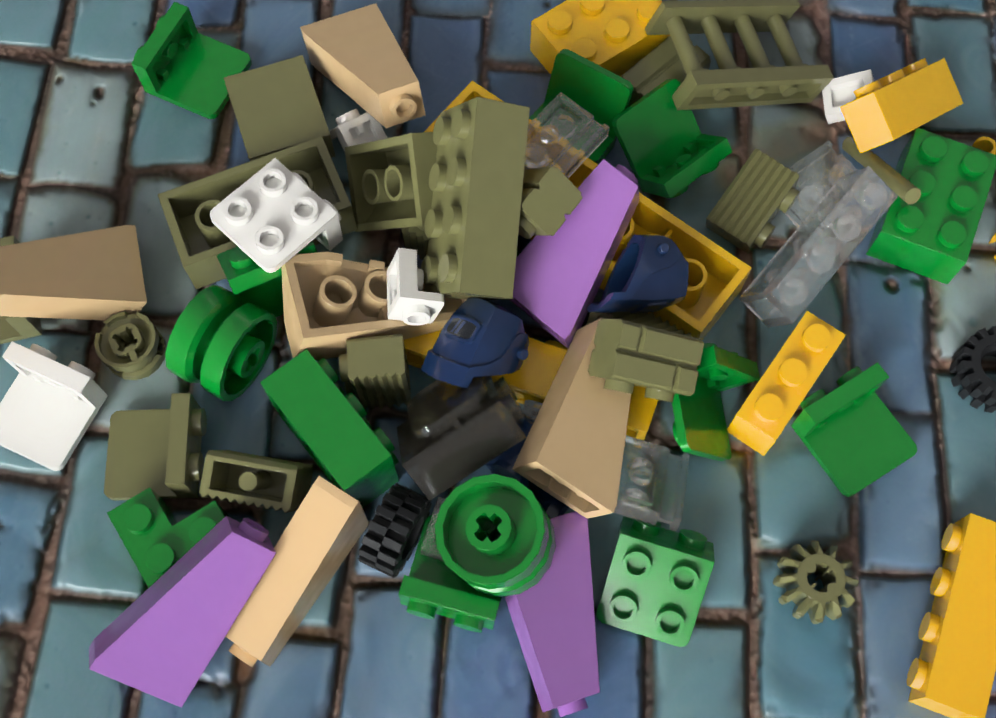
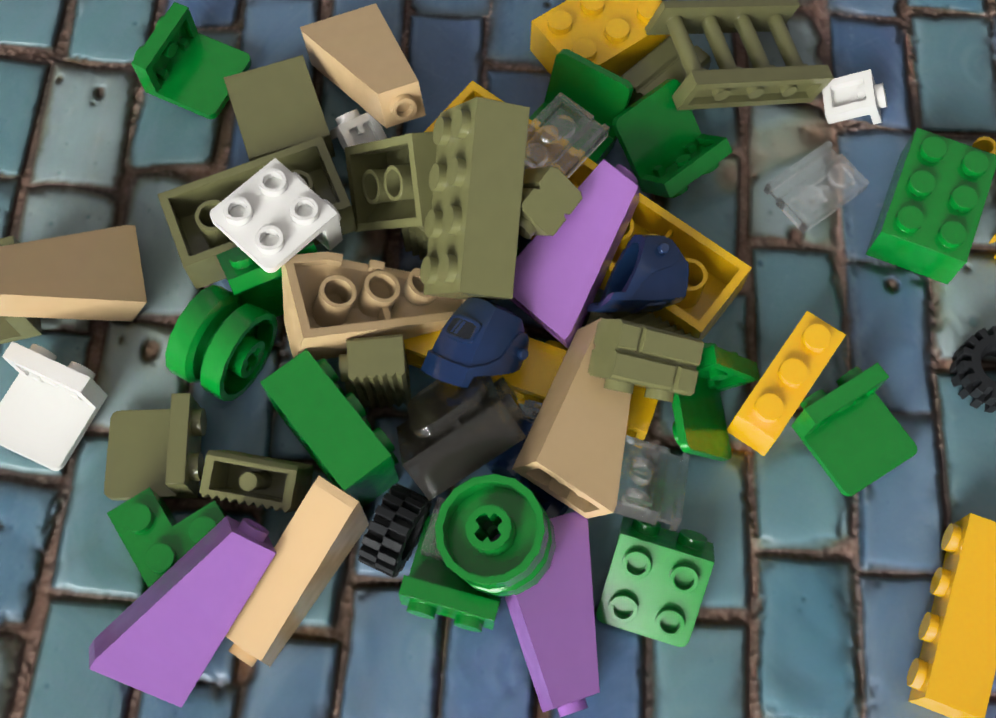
(134, 358): olive wheel -> none
(405, 293): white bracket -> none
(753, 201): olive brick -> none
(818, 248): clear brick -> none
(832, 574): olive gear -> none
(893, 179): olive bar -> none
(900, 103): yellow brick -> none

